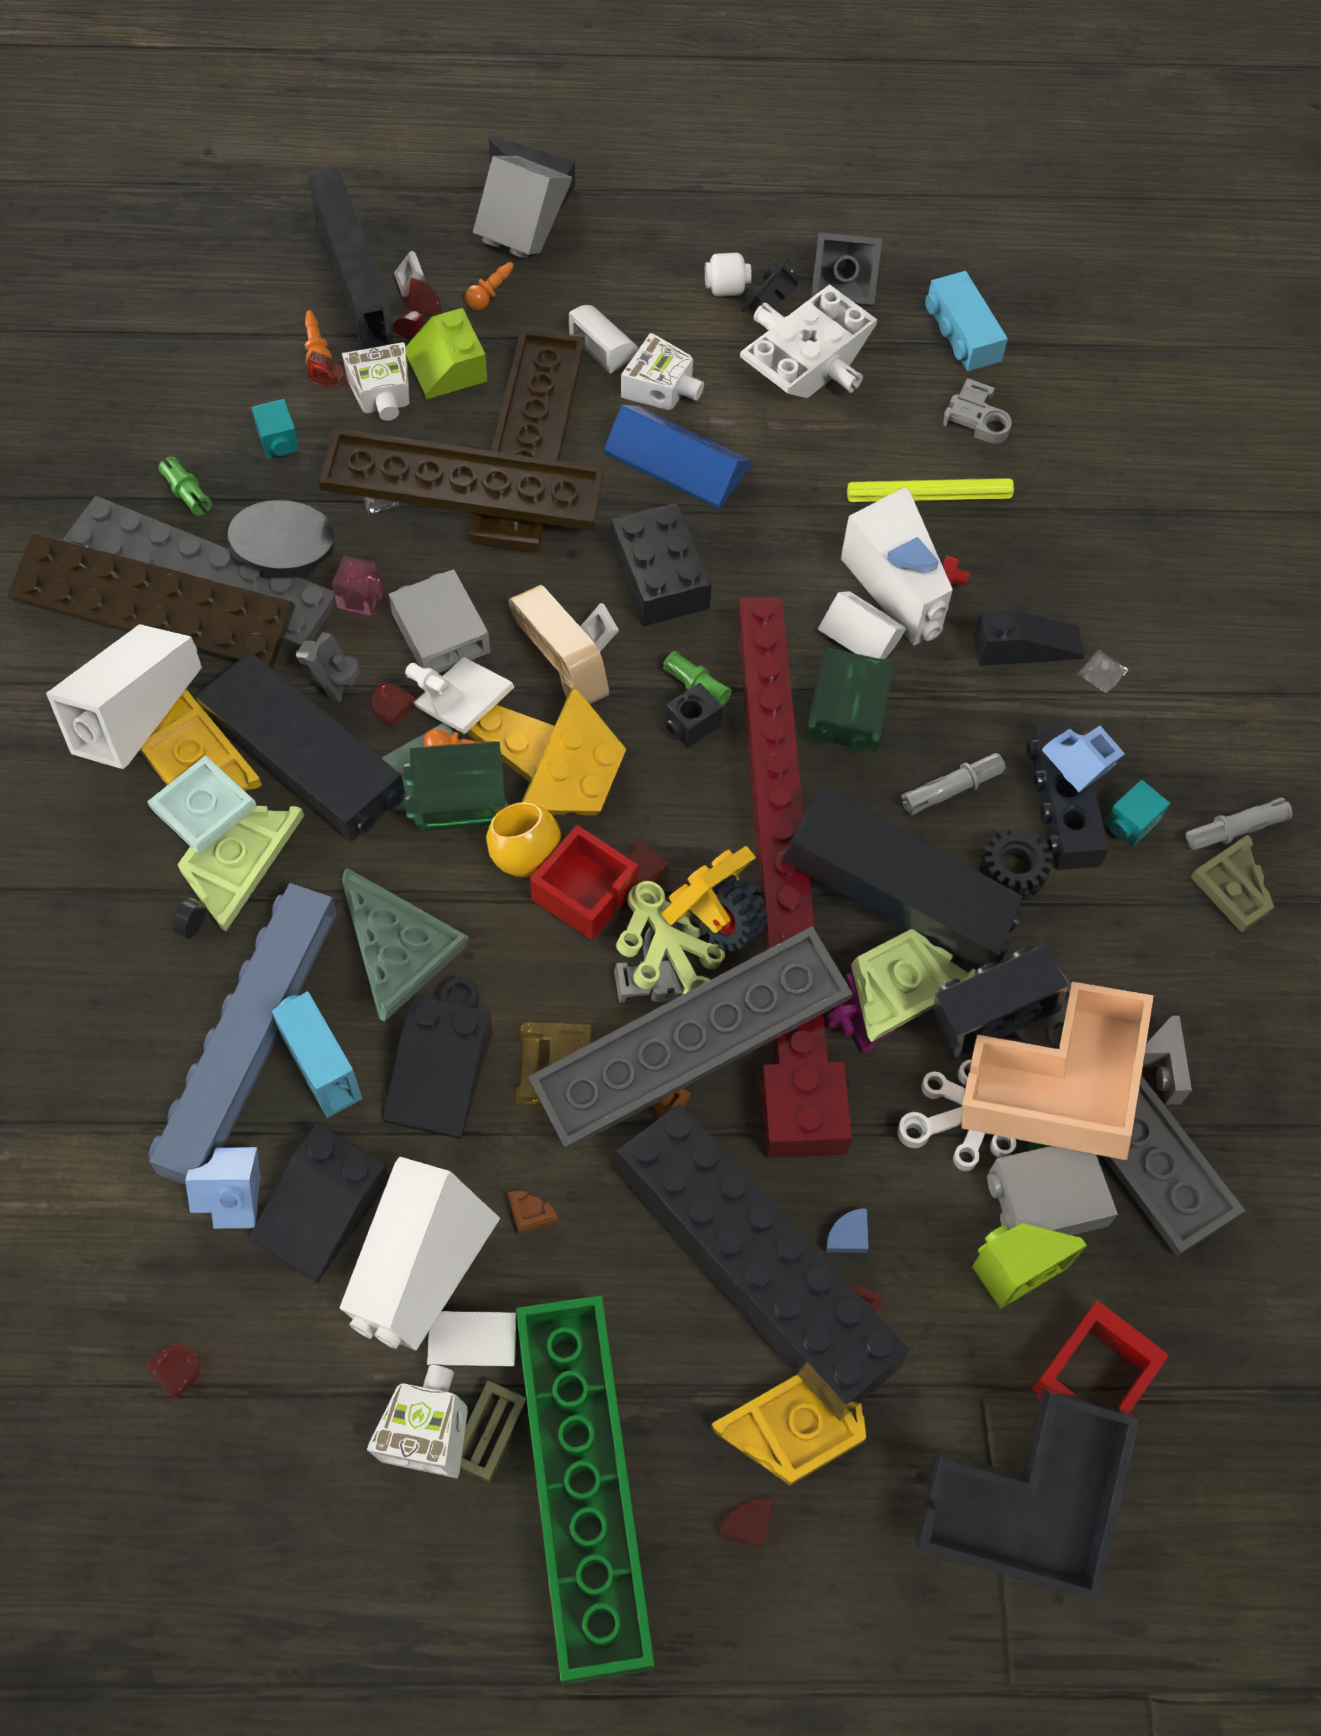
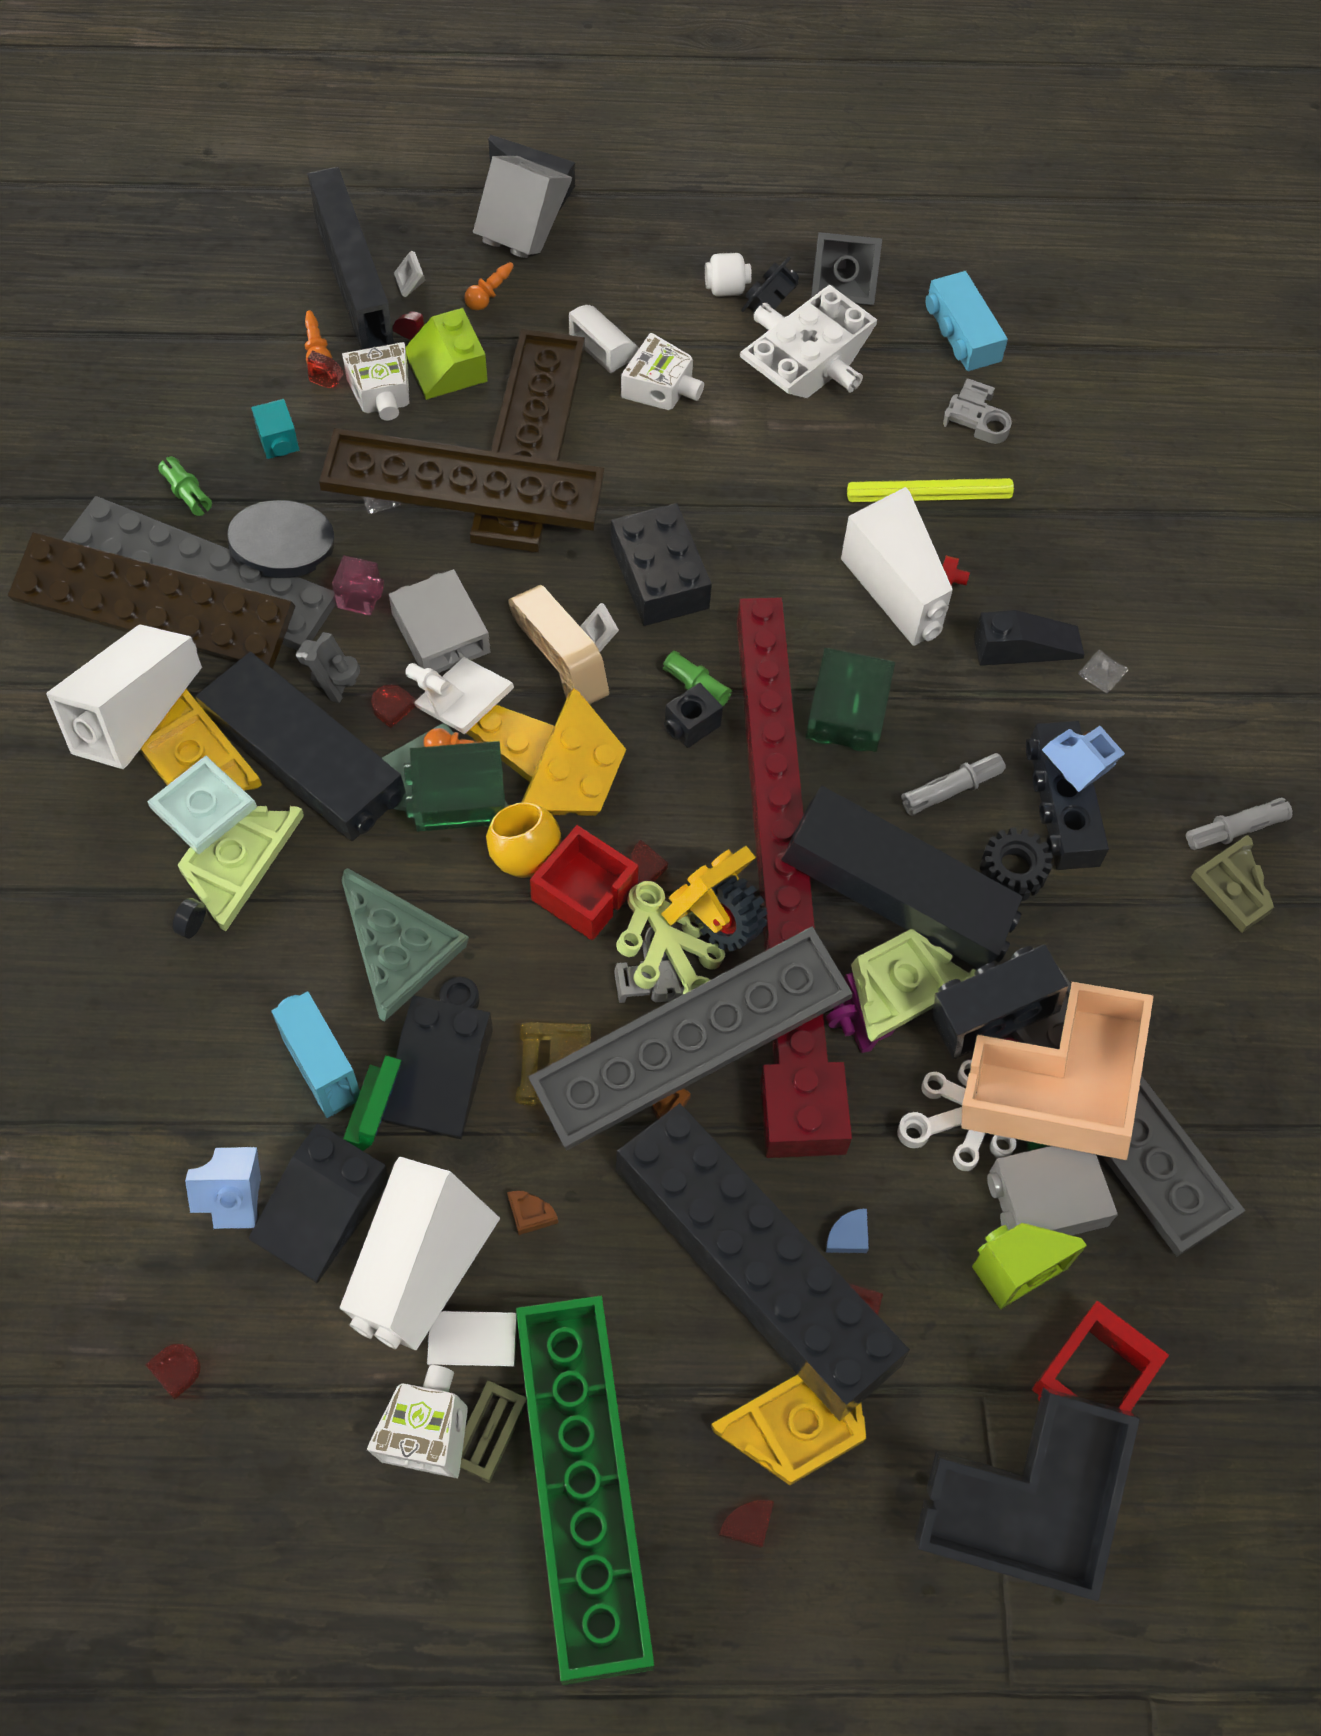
(244, 1034): sand blue brick -> none
(372, 1103): none -> green slope
(423, 298): clear red tile -> none
(675, 455): blue slope -> none
(861, 626): white brick -> none
(913, 556): medium blue tile -> none
(1136, 813): teal brick -> none
(1168, 1054): light grey slope -> none

